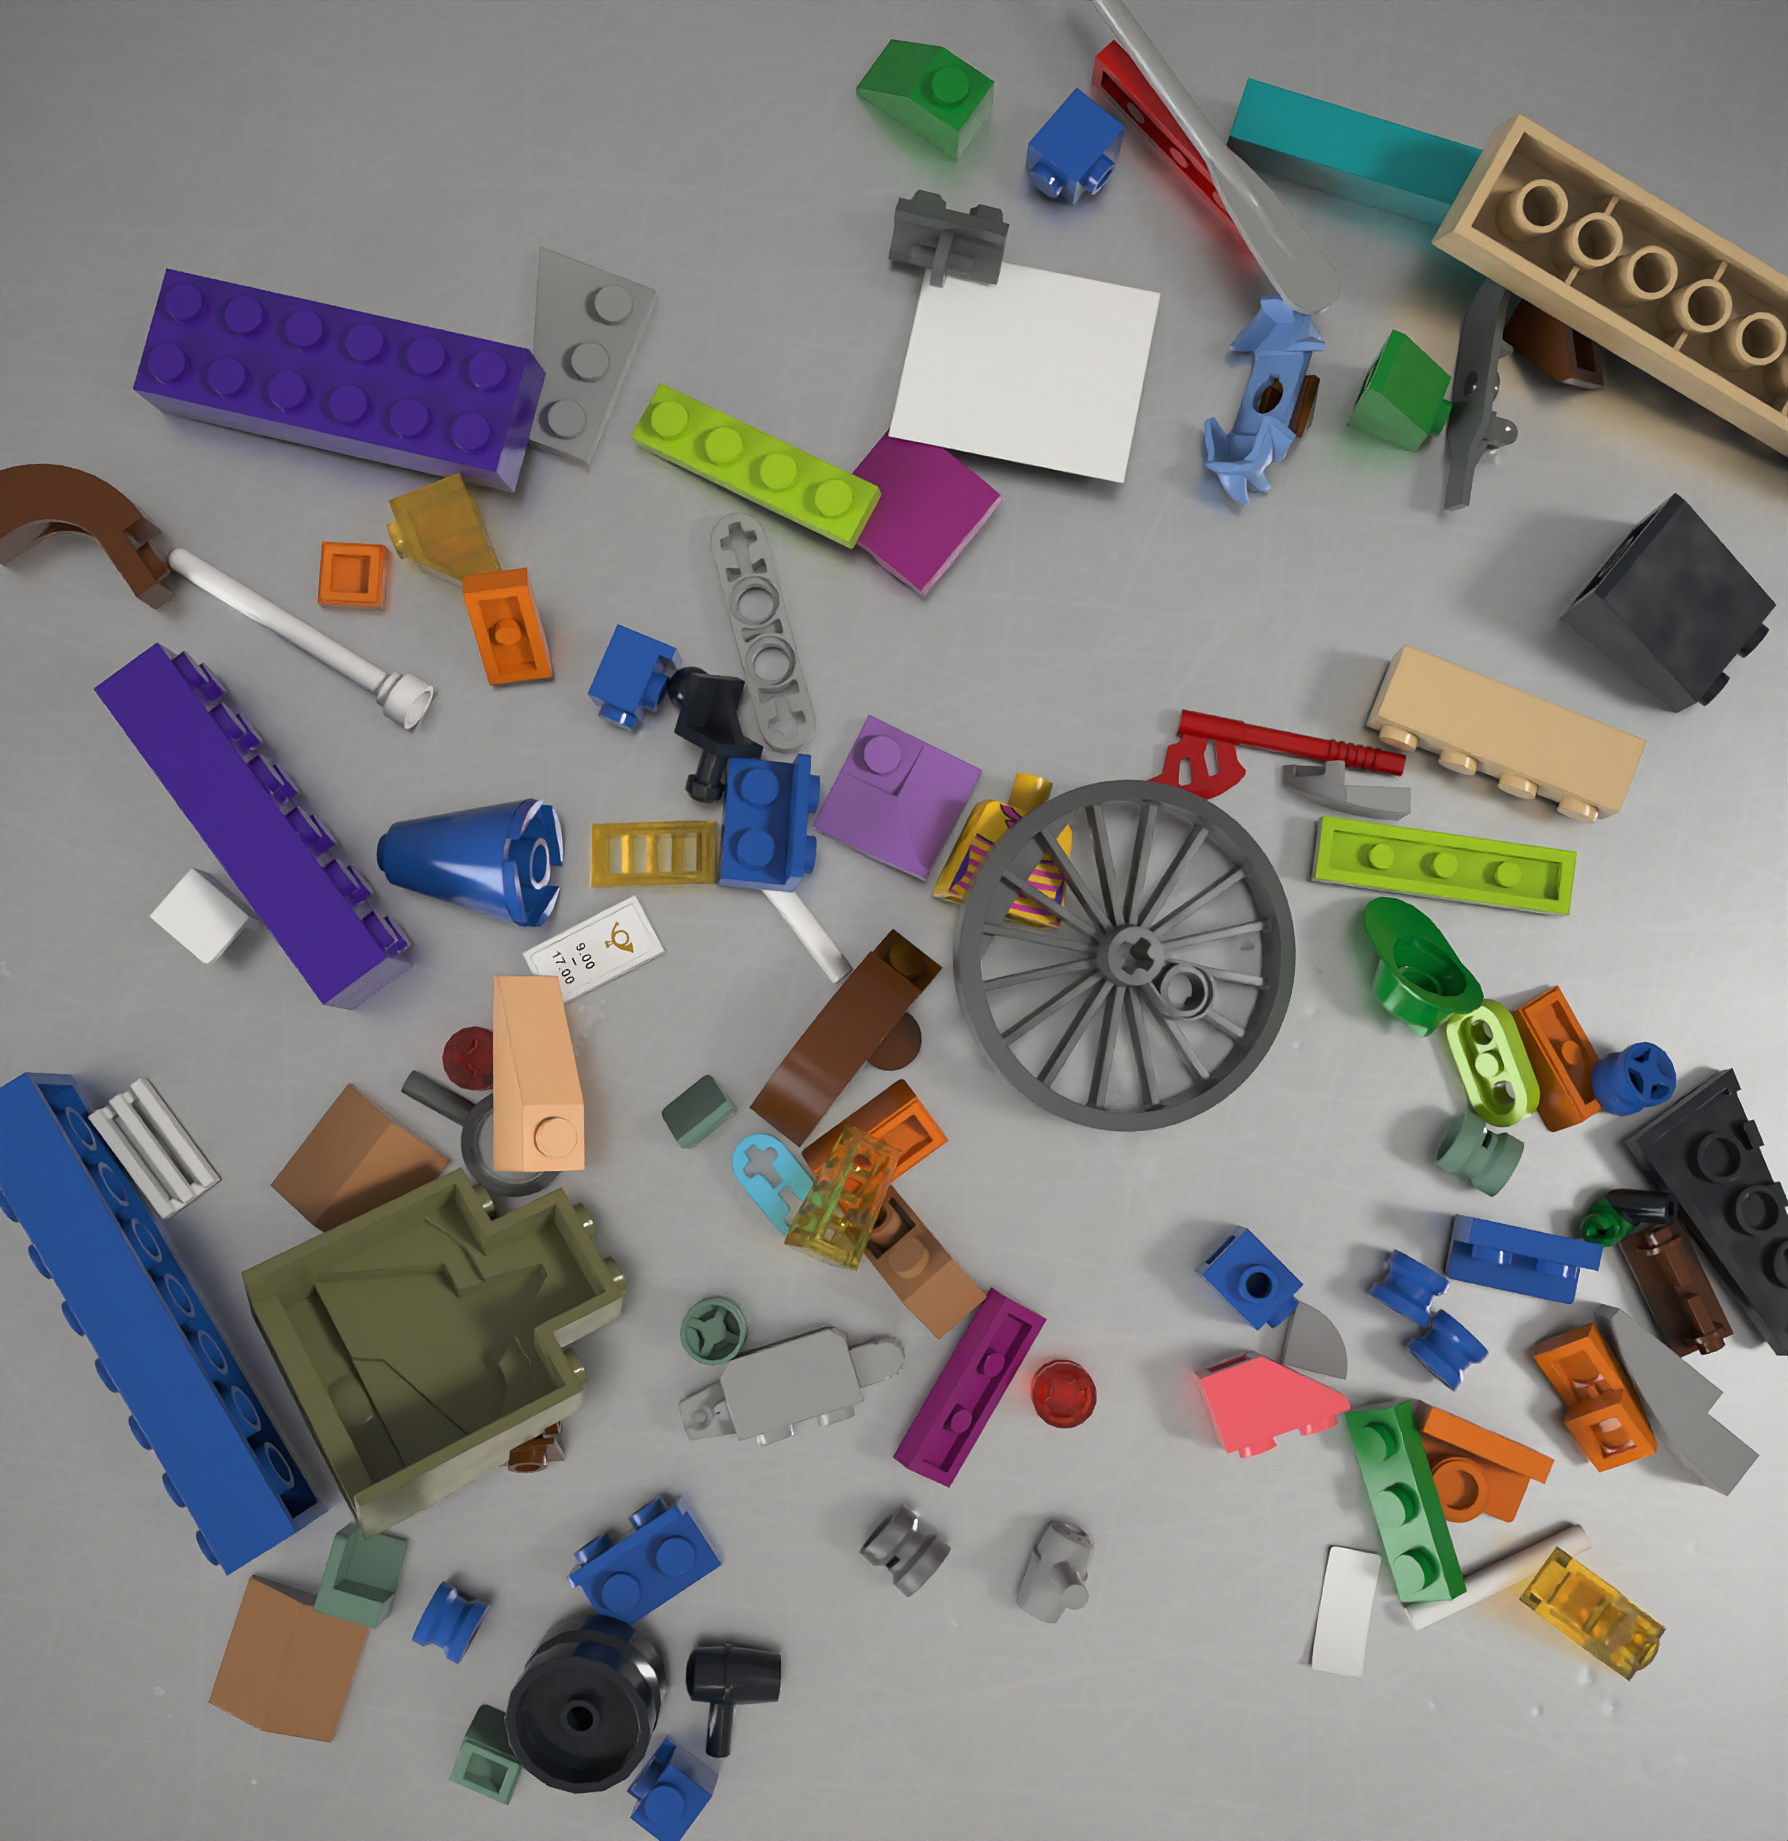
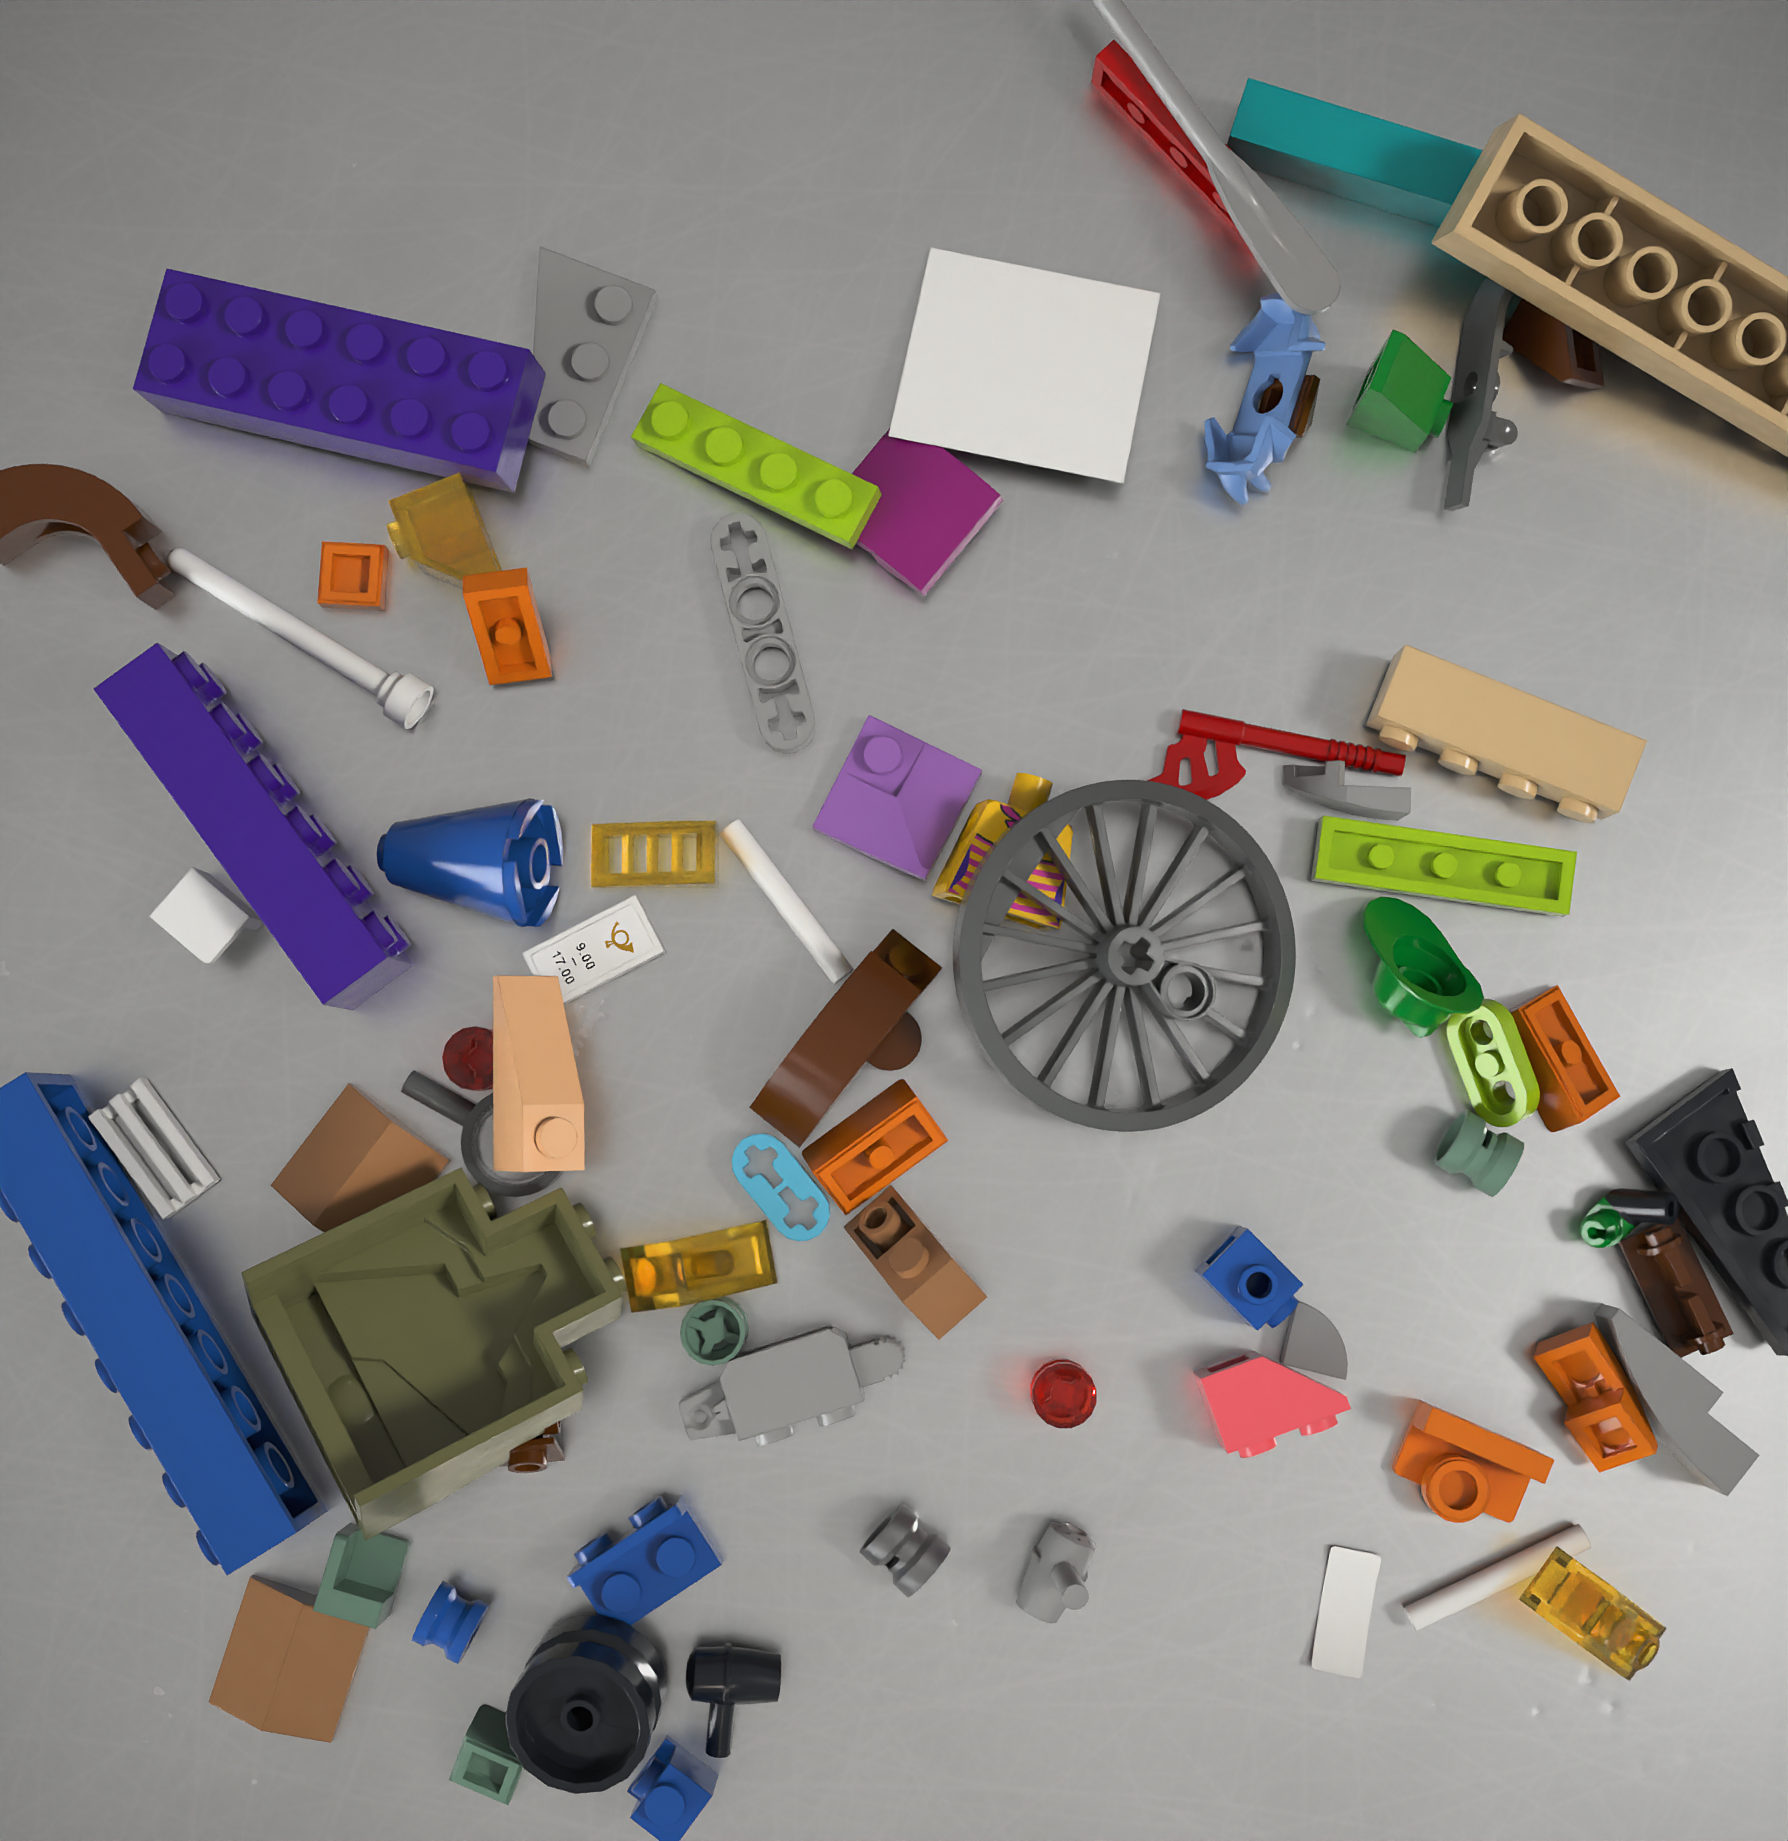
(632, 677): blue brick -> none
(698, 1112): sand green slope -> none
(698, 1266): none -> clear yellow slope
(711, 723): black piece -> none
(766, 823): blue bracket -> none
(817, 1209): clear yellow slope -> none
(930, 93): green slope -> none
(949, 239): dark grey hips -> none
(969, 1388): magenta plate -> none
(1074, 149): blue brick -> none
(1405, 1502): green plate -> none
(1409, 1288): blue wheel -> none
(1447, 1350): blue wheel -> none
(1518, 1259): blue bracket -> none
(1633, 1079): blue wheel -> none
(1672, 607): black slope -> none

